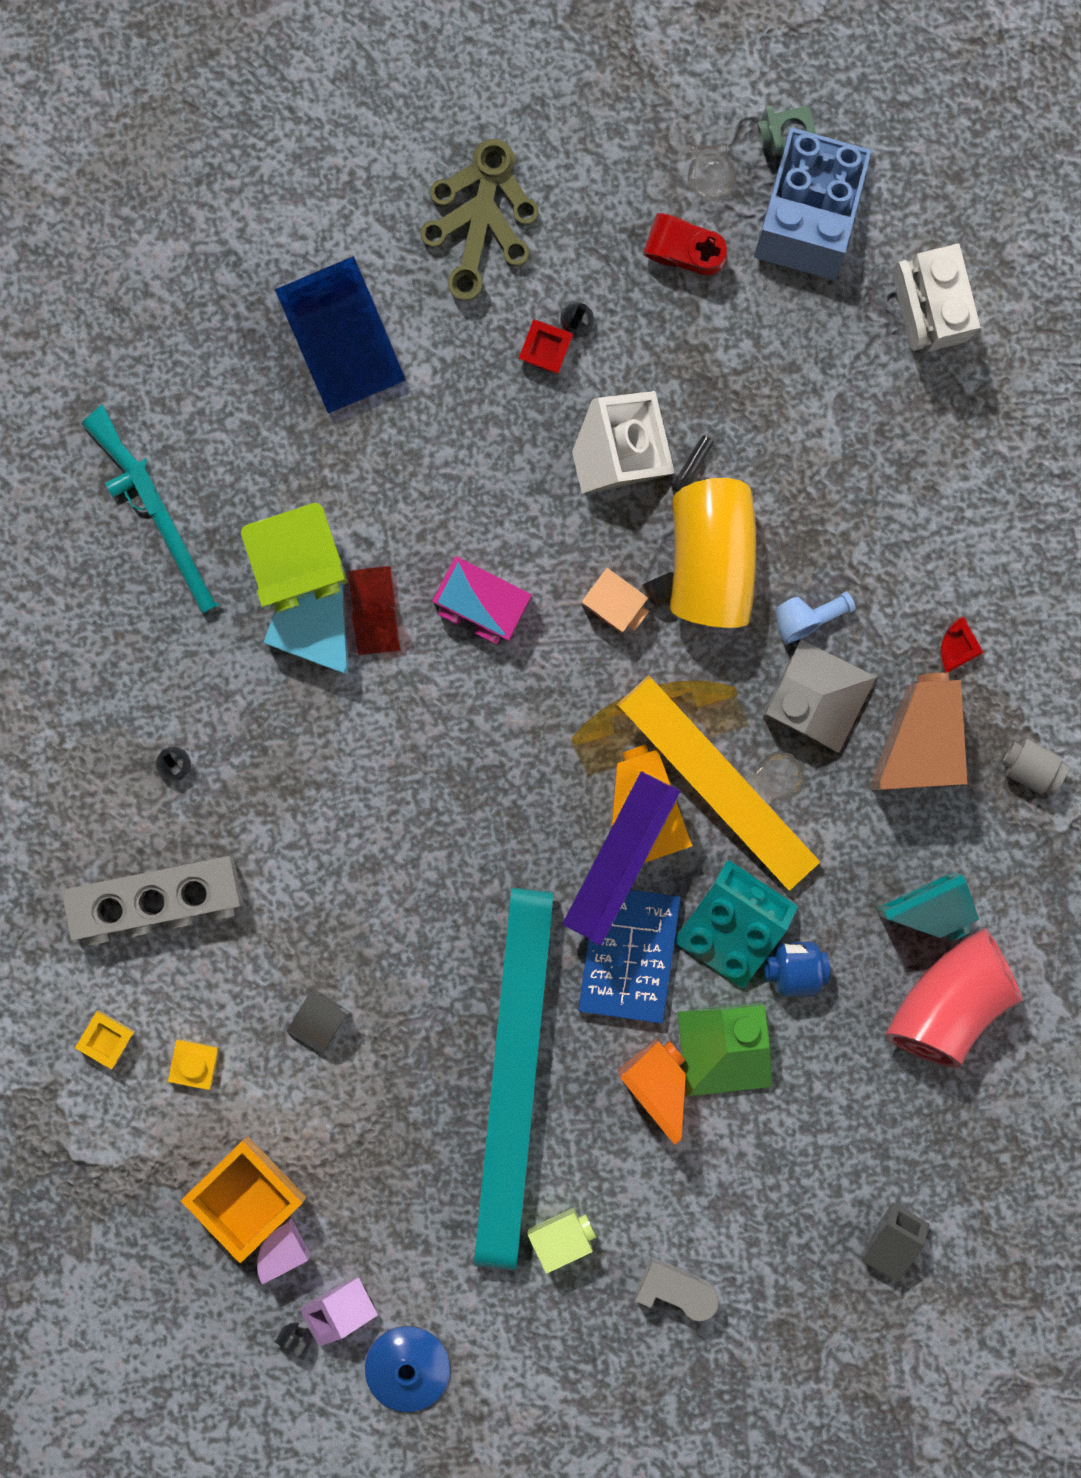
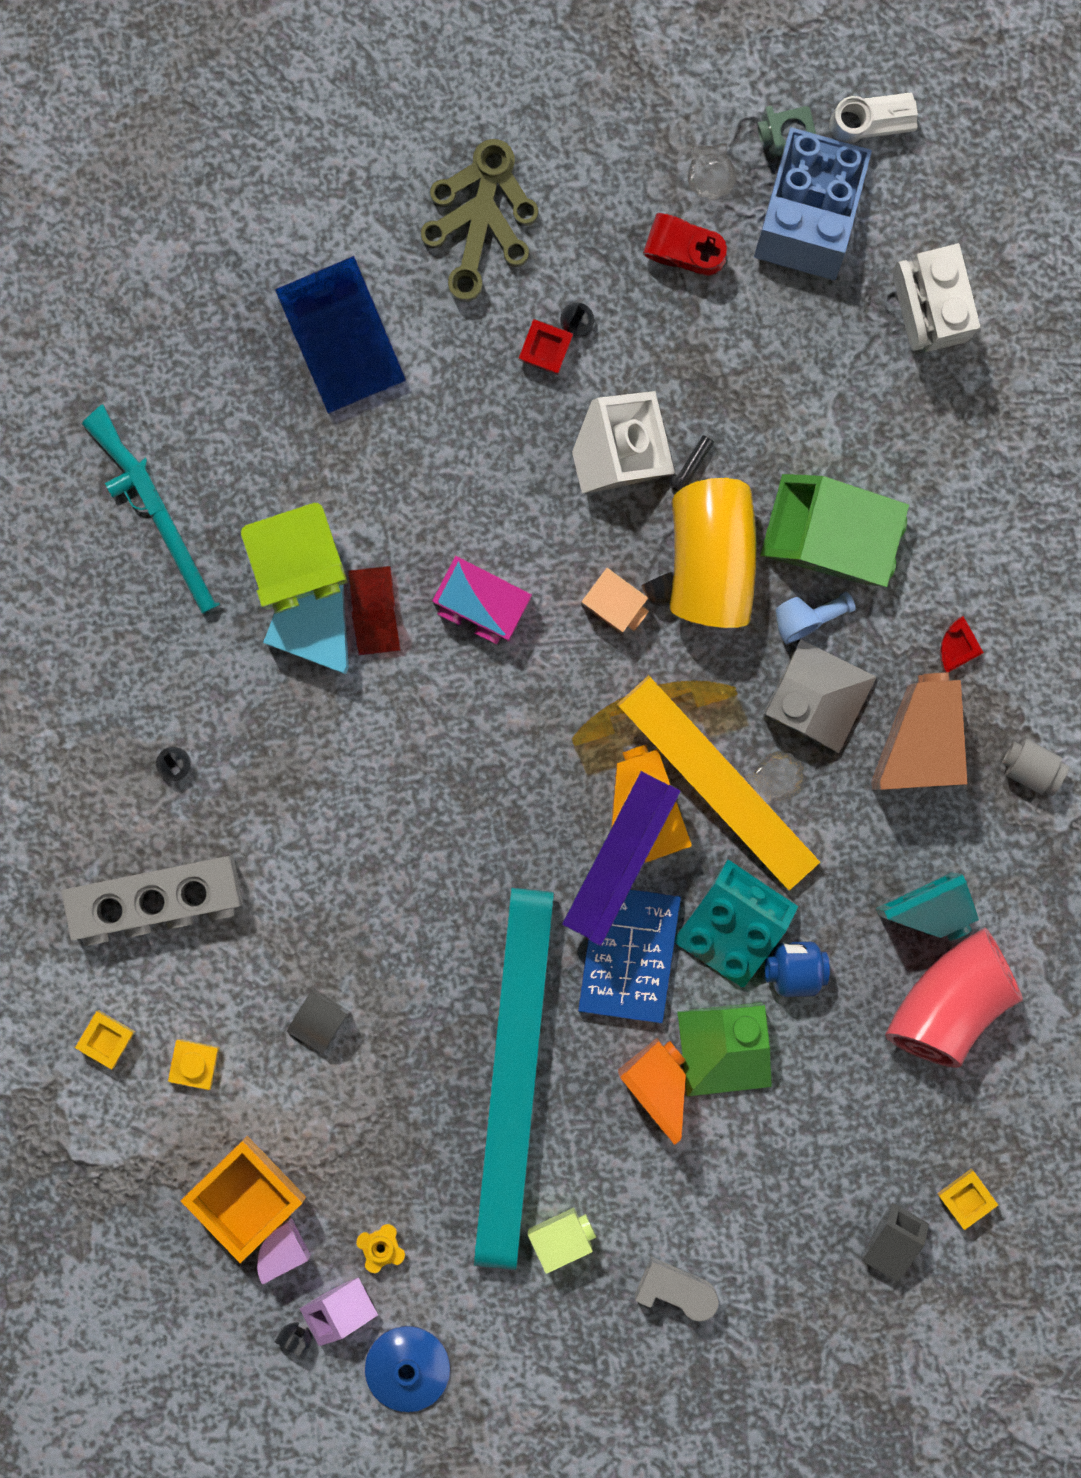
(385, 1236): none -> yellow plate
(835, 529): none -> bright green slope
(877, 116): none -> white piece
(967, 1199): none -> yellow plate

